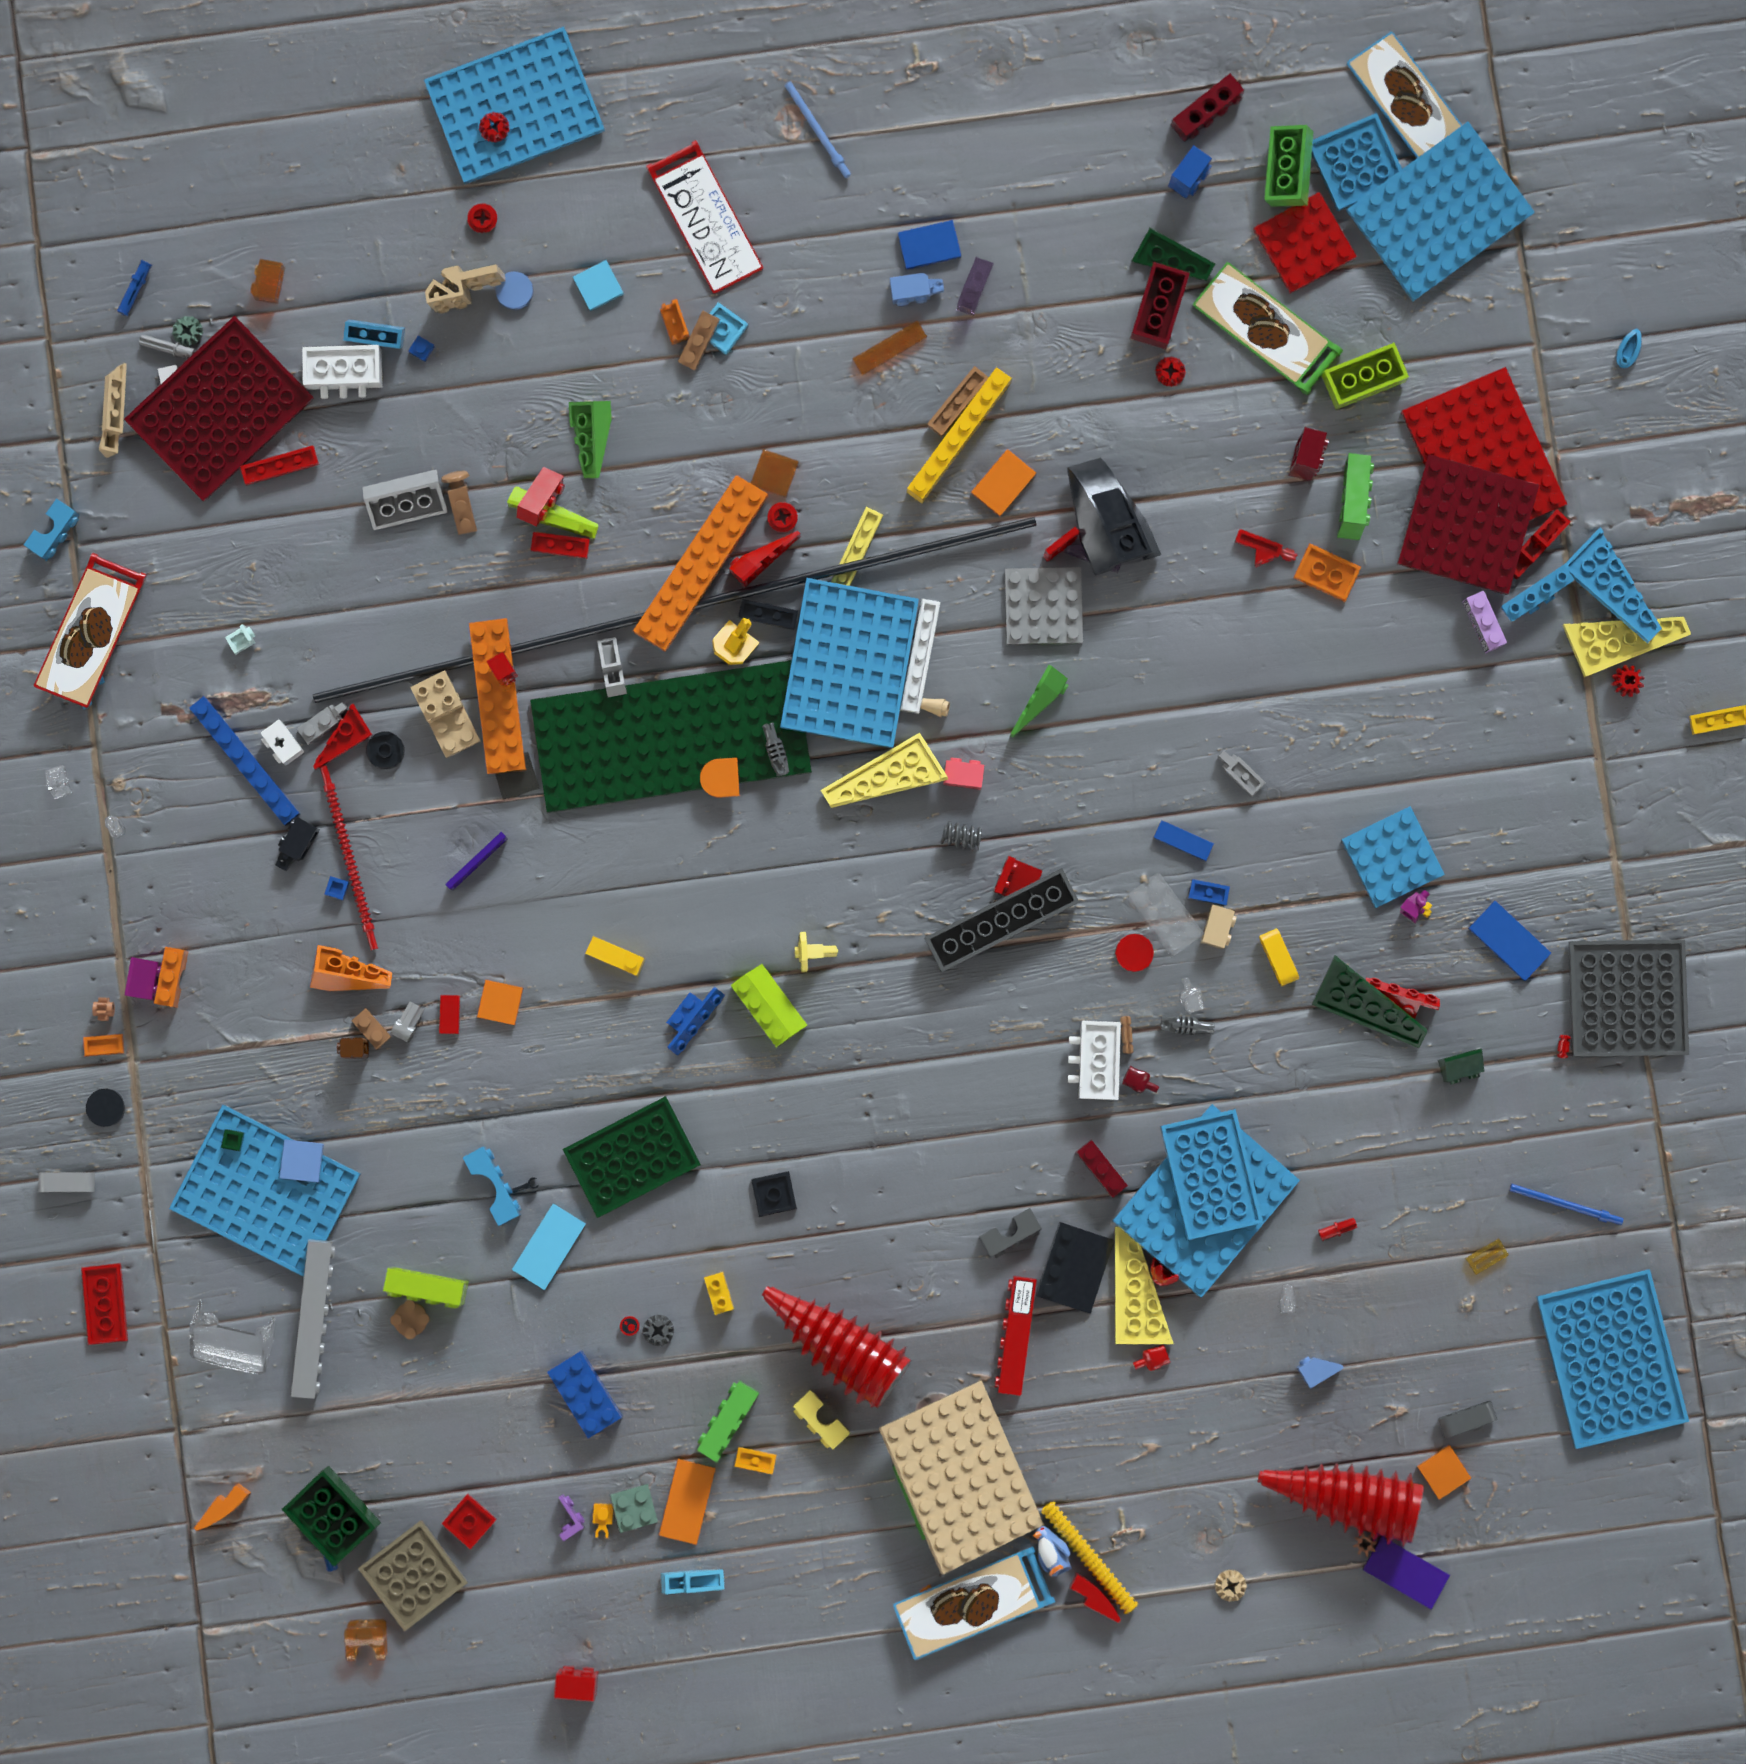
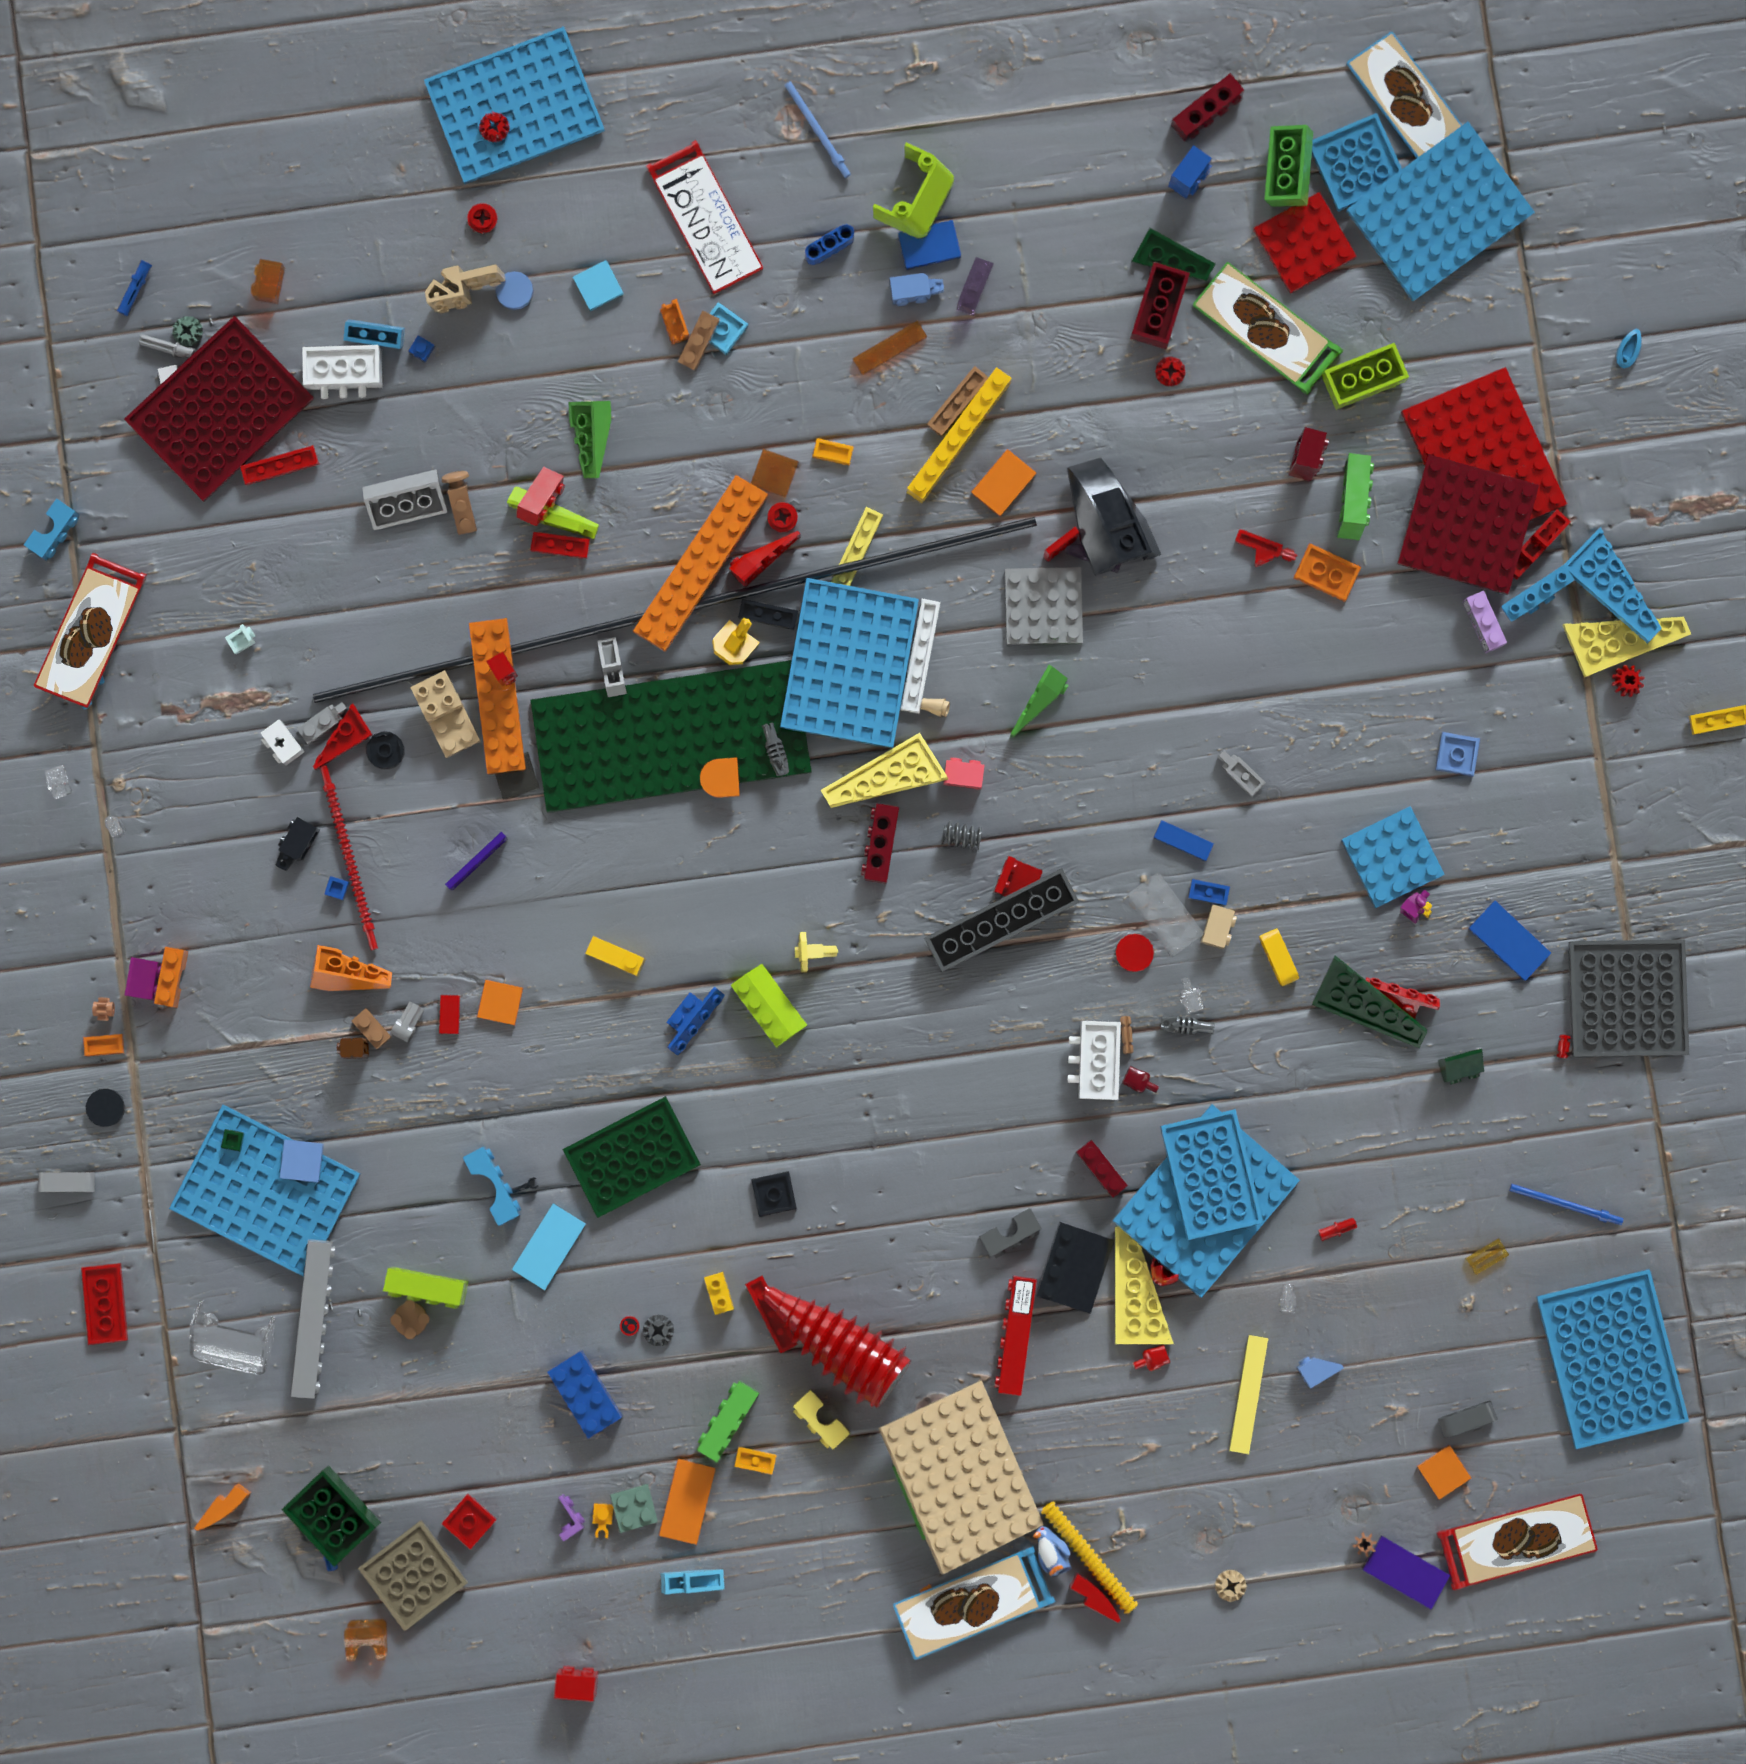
(113, 410): tan wedge -> none
(244, 760): blue plate -> none
(775, 1324): none -> red plate
(833, 236): none -> blue beam
(833, 452): none -> light orange tile
(890, 814): none -> dark red brick
(919, 216): none -> lime windscreen
(1248, 1394): none -> light yellow tile
(1355, 1499): red cone -> none
(1457, 754): none -> medium blue tile
(1519, 1540): none -> flag

